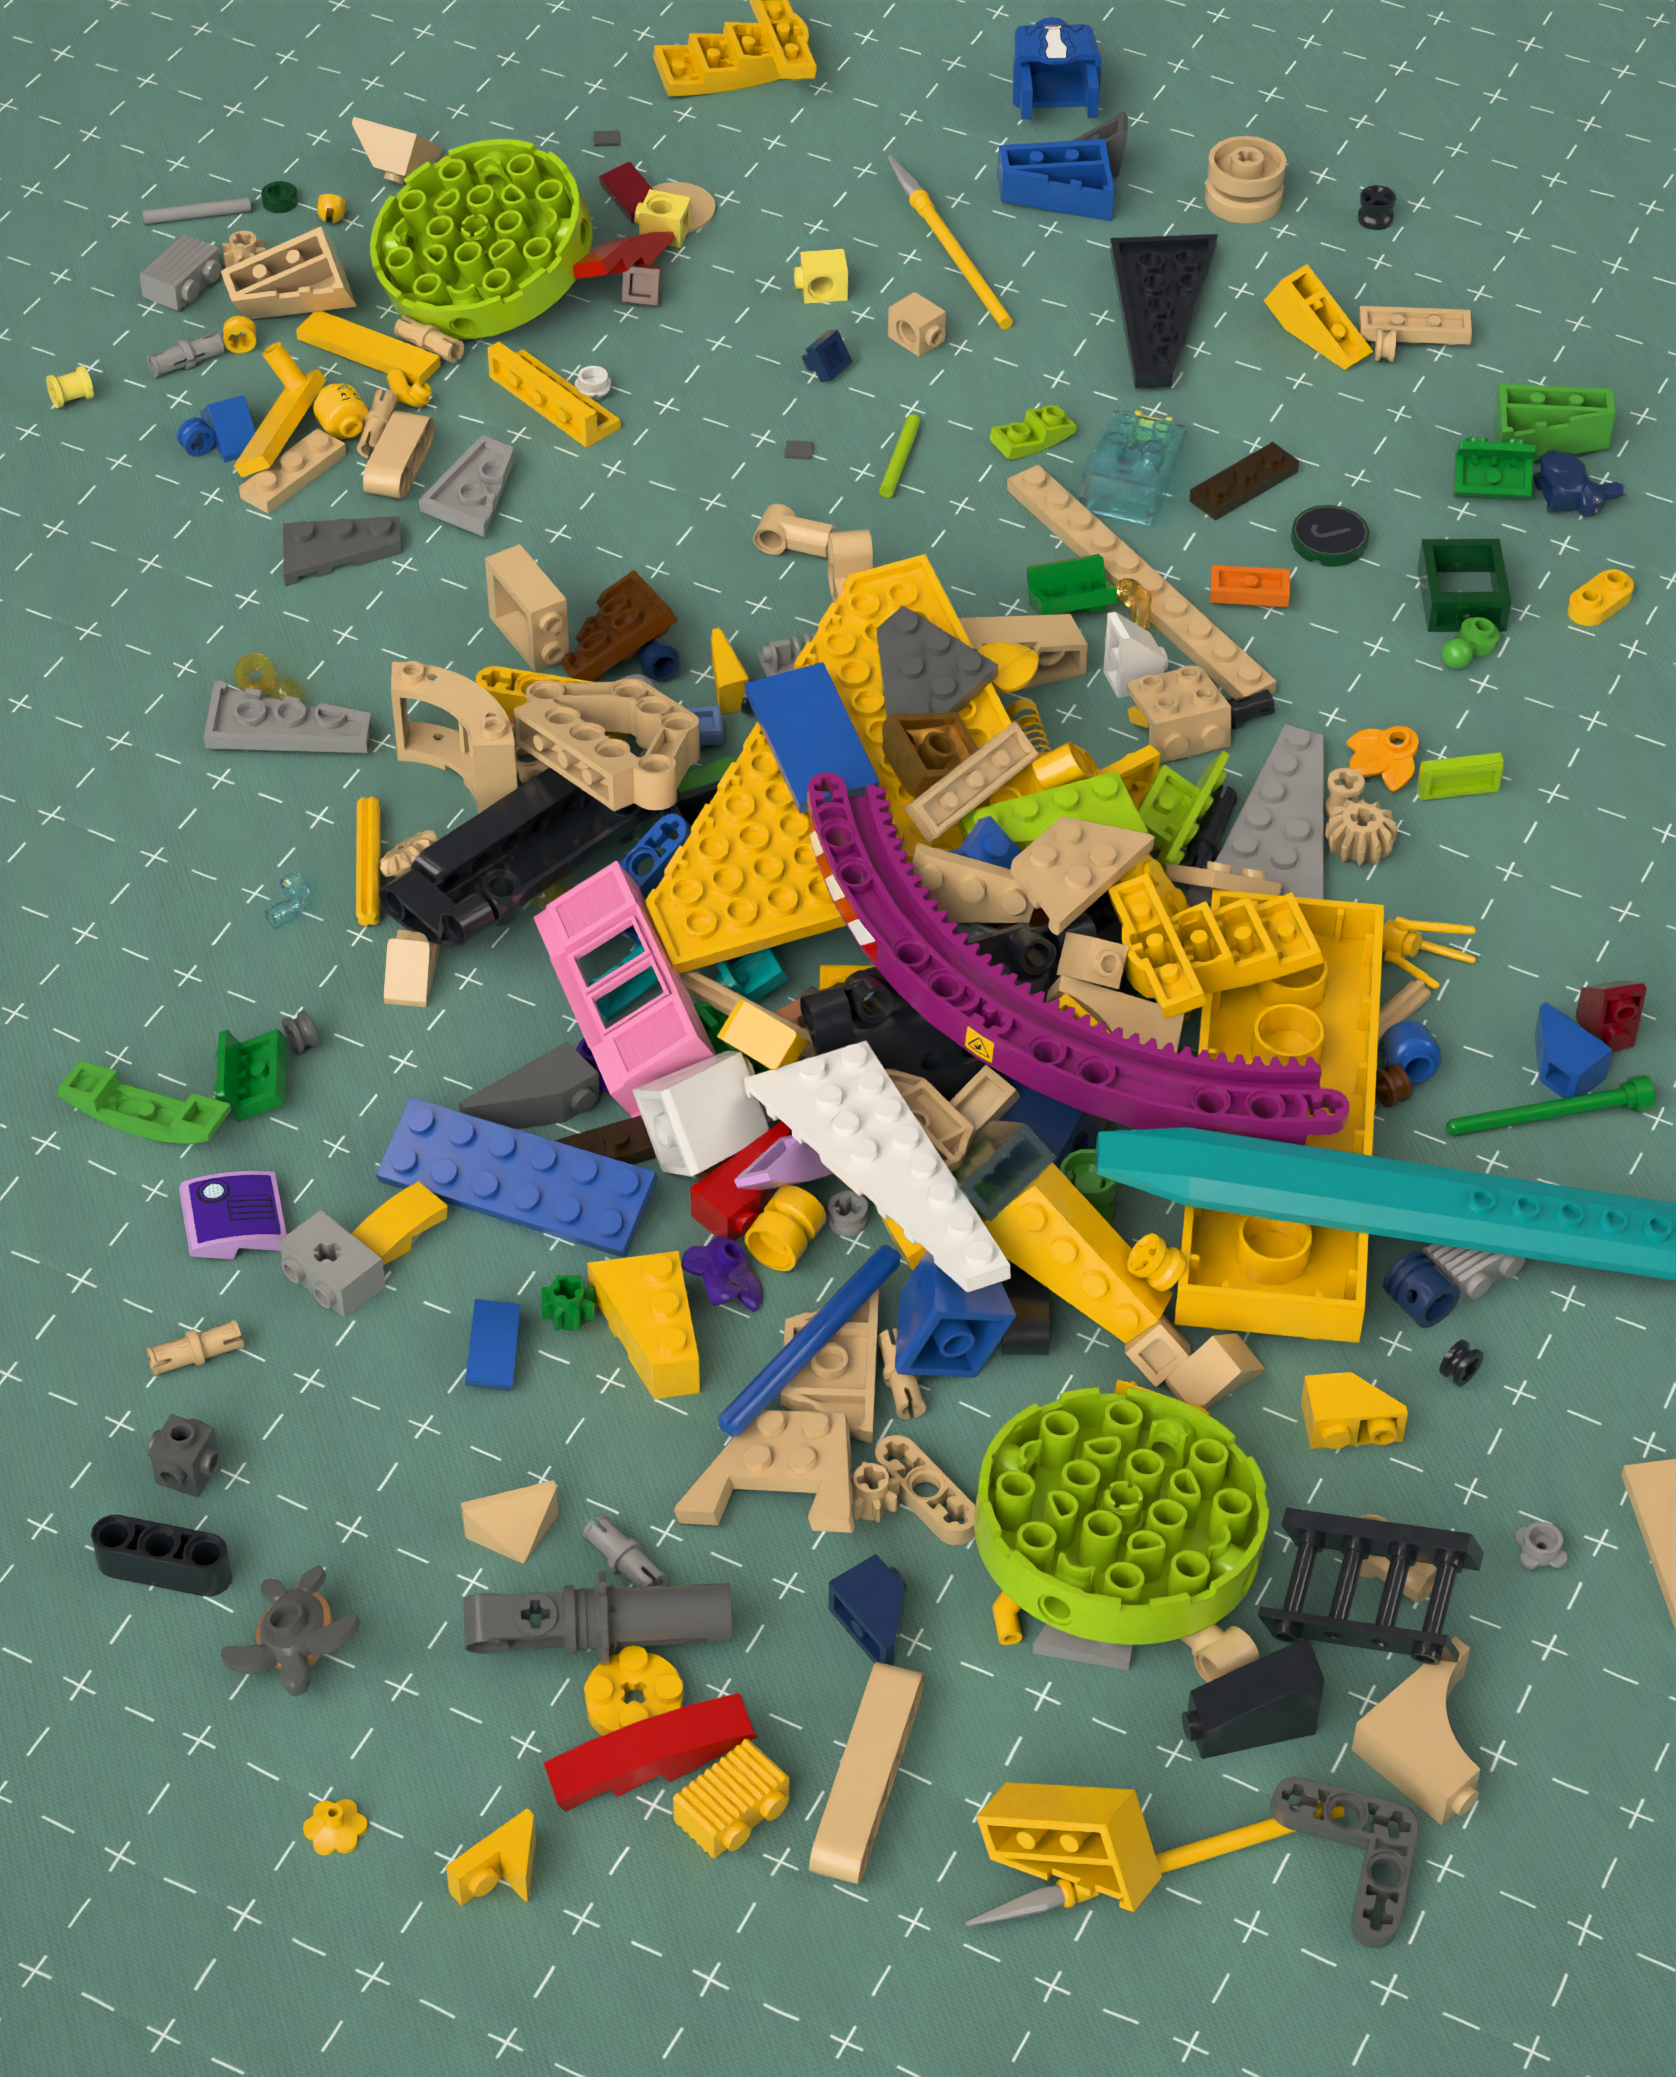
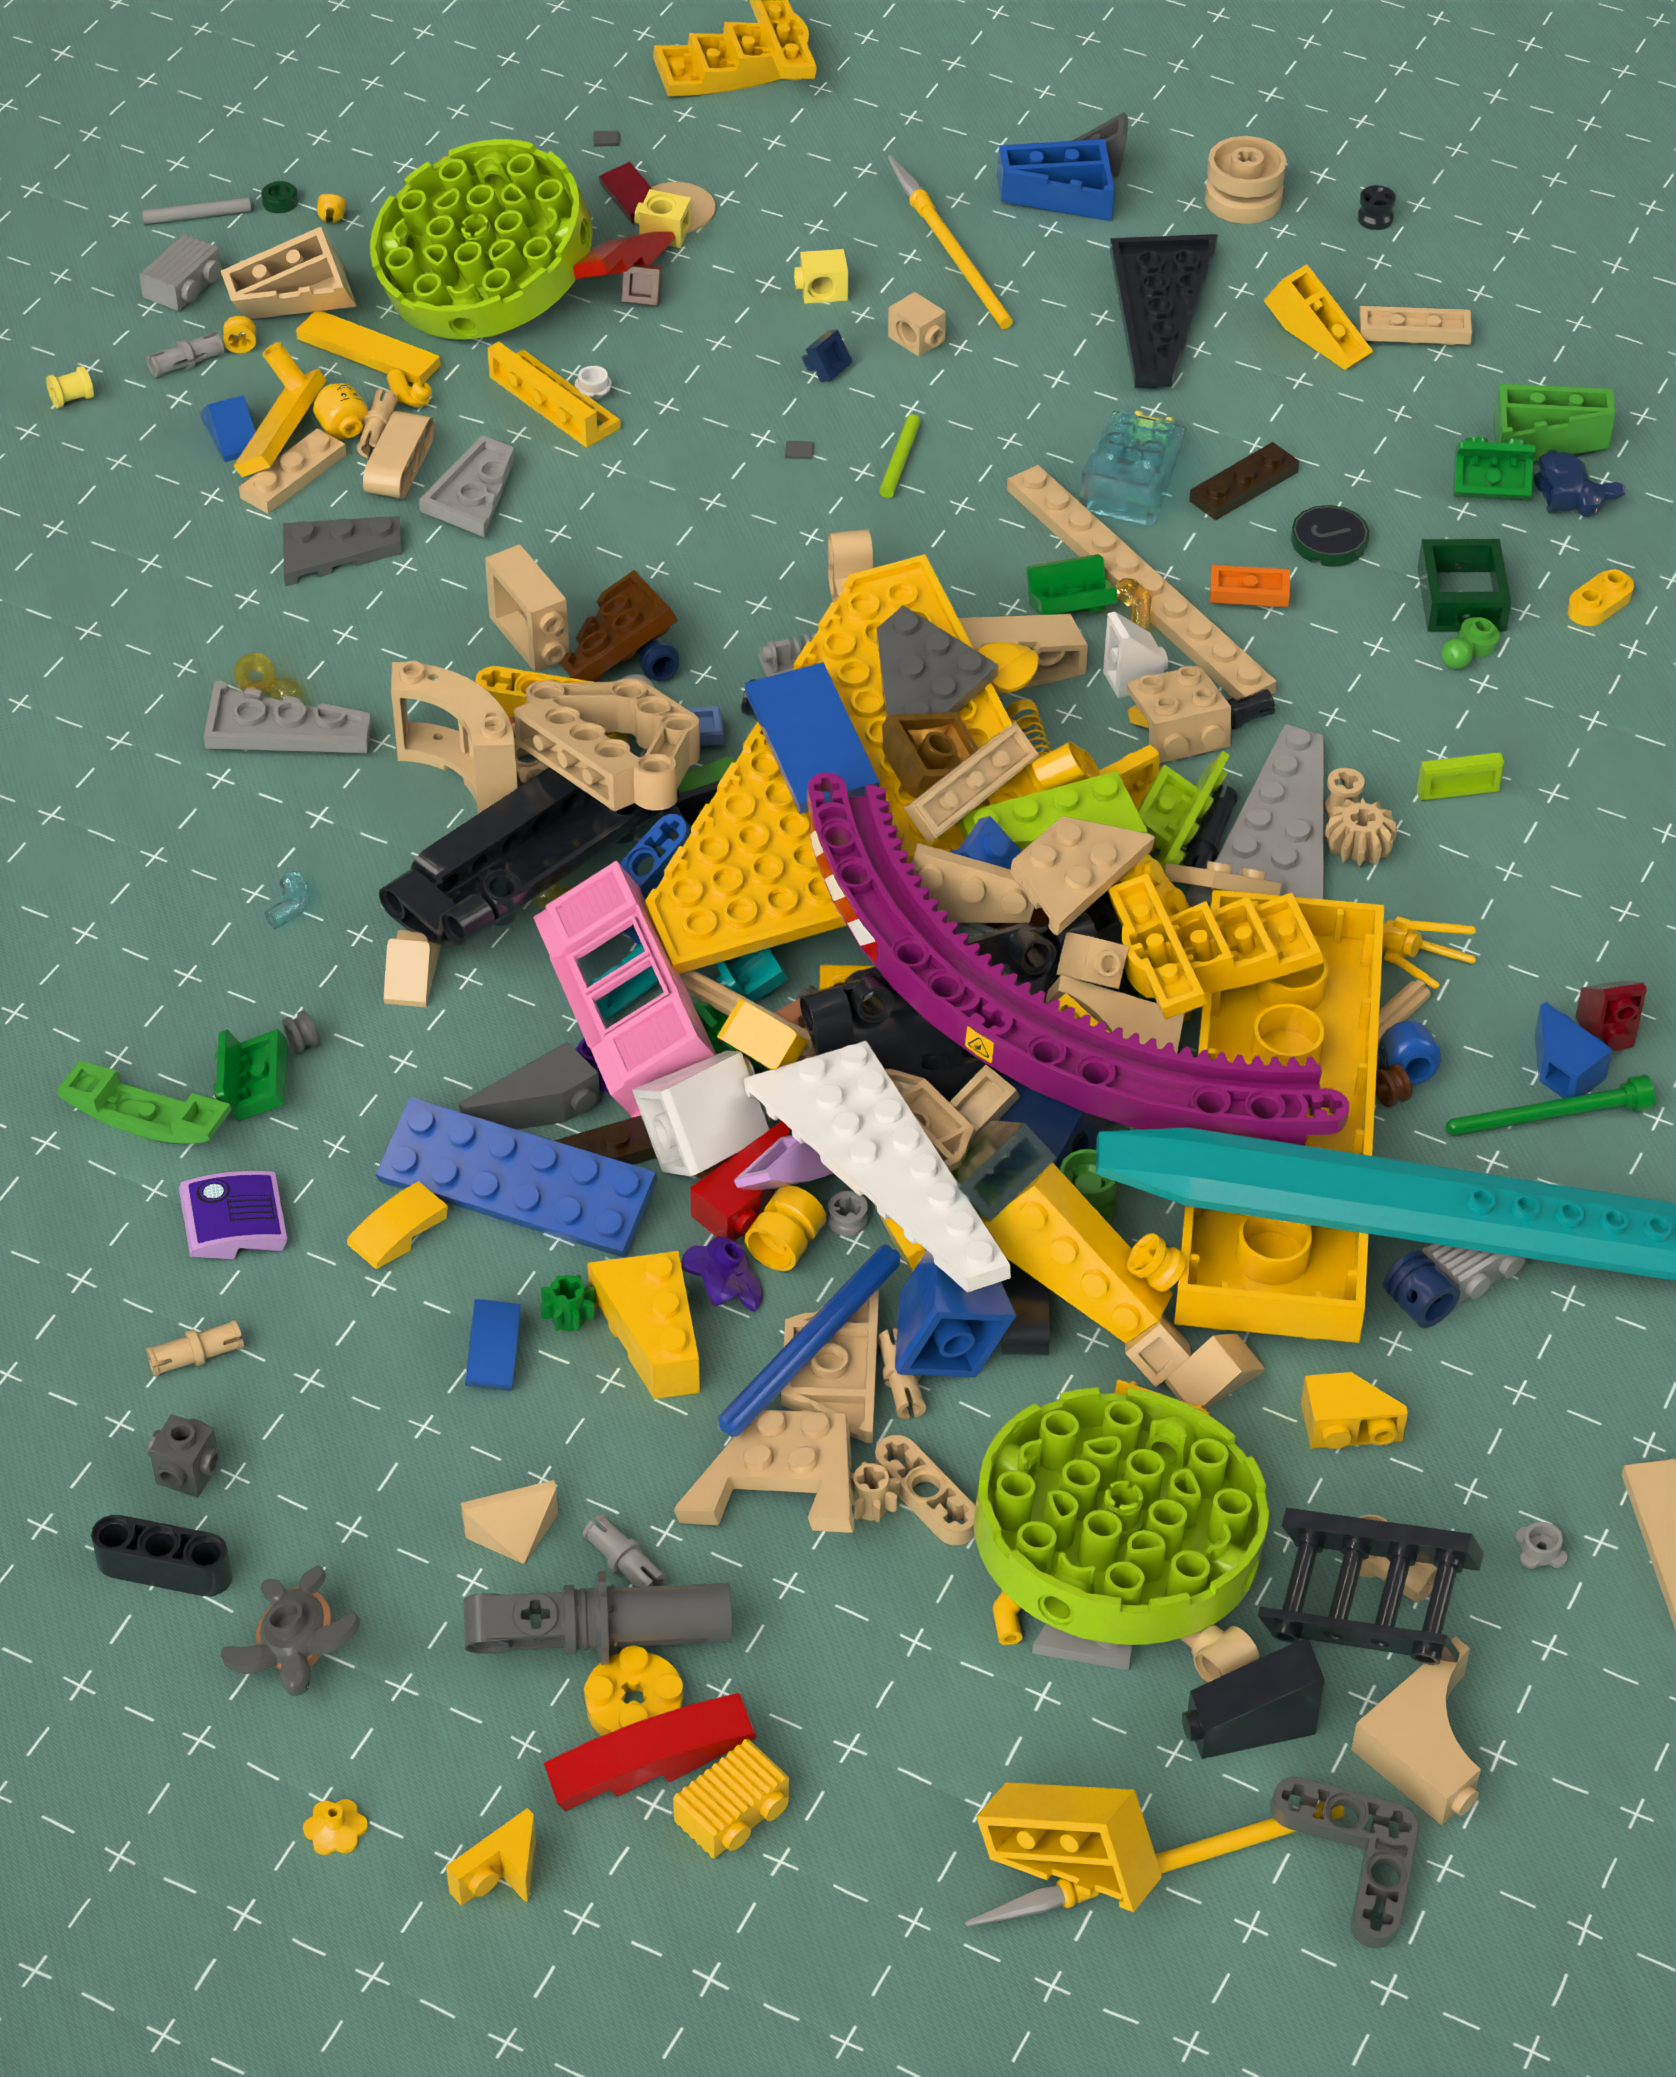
(187, 433): blue bush -> none
(241, 247): tan gear -> none
(332, 1264): light grey brick -> none
(368, 861): yellow axle -> none
(394, 150): tan slope -> none
(402, 855): tan gear -> none
(429, 338): tan pin -> none
(728, 674): yellow slope -> none
(783, 530): tan piece -> none
(867, 1773): tan beam -> none
(870, 1607): dark blue slope -> none
(1039, 431): lime slope -> none
(1056, 67): blue piece -> none
(1379, 756): light orange plate -> none
(1385, 344): tan bush -> none
(1461, 1362): black bush -> none

